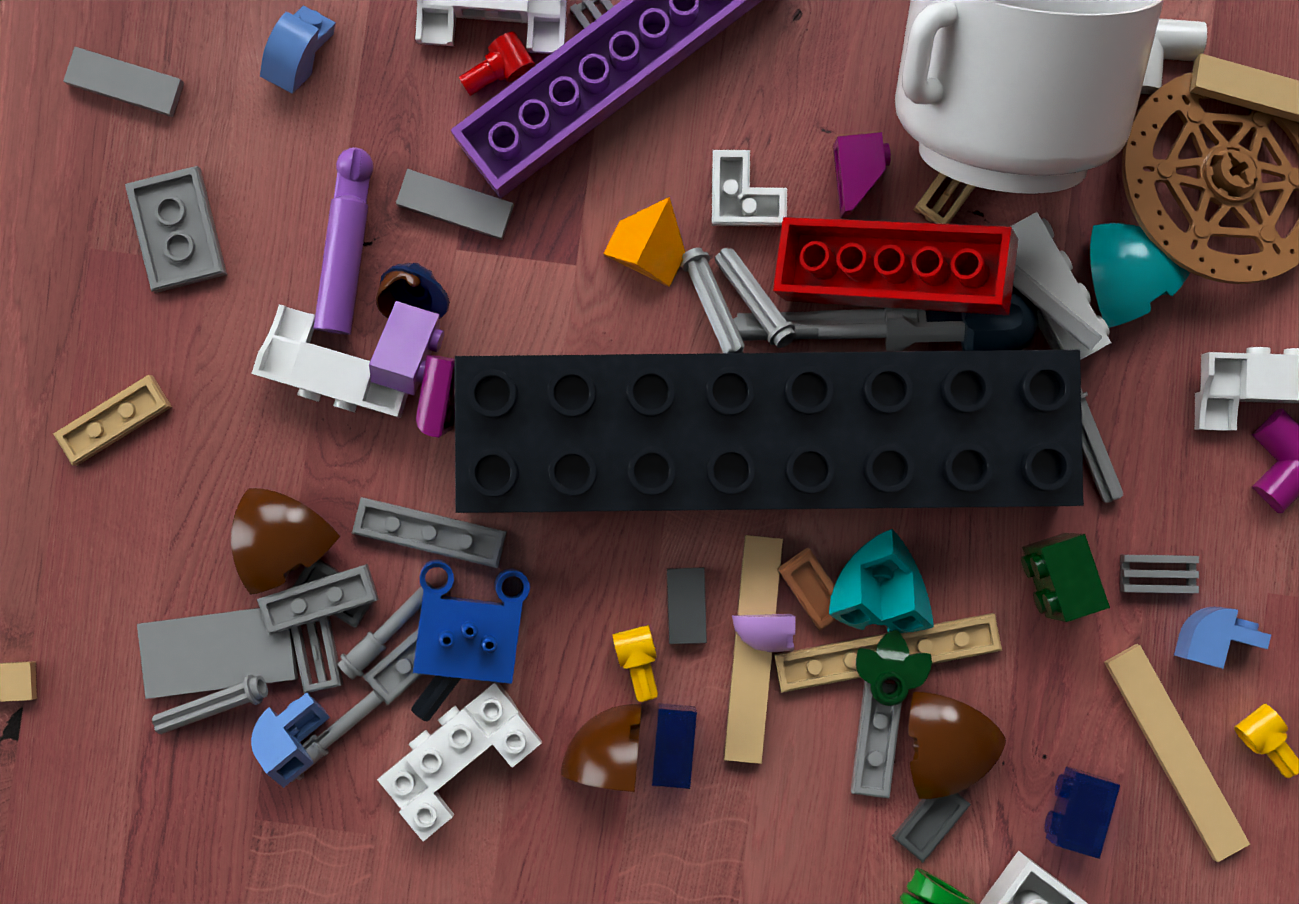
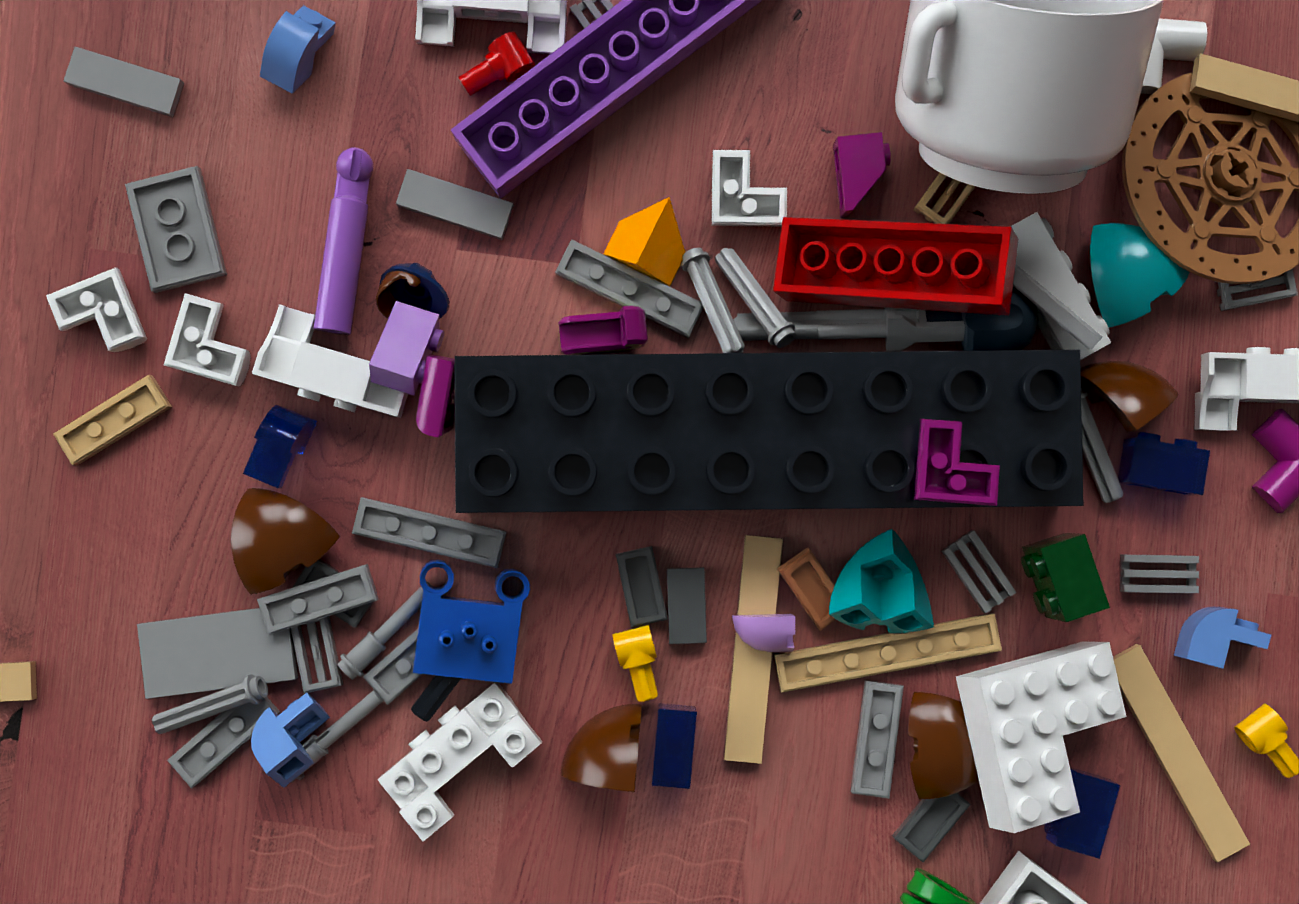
(103, 299): none -> white brick
(194, 346): none -> white brick
(217, 741): none -> light grey tile
(279, 439): none -> clear blue brick
(604, 332): none -> magenta animal
(629, 288): none -> light grey tile
(641, 586): none -> dark grey tile
(893, 663): dark green plate -> none
(943, 476): none -> magenta brick
(996, 597): none -> light grey tile
(1019, 723): none -> white piece
(1129, 390): none -> reddish brown brick
(1163, 465): none -> clear blue brick
(1226, 291): none -> light grey tile

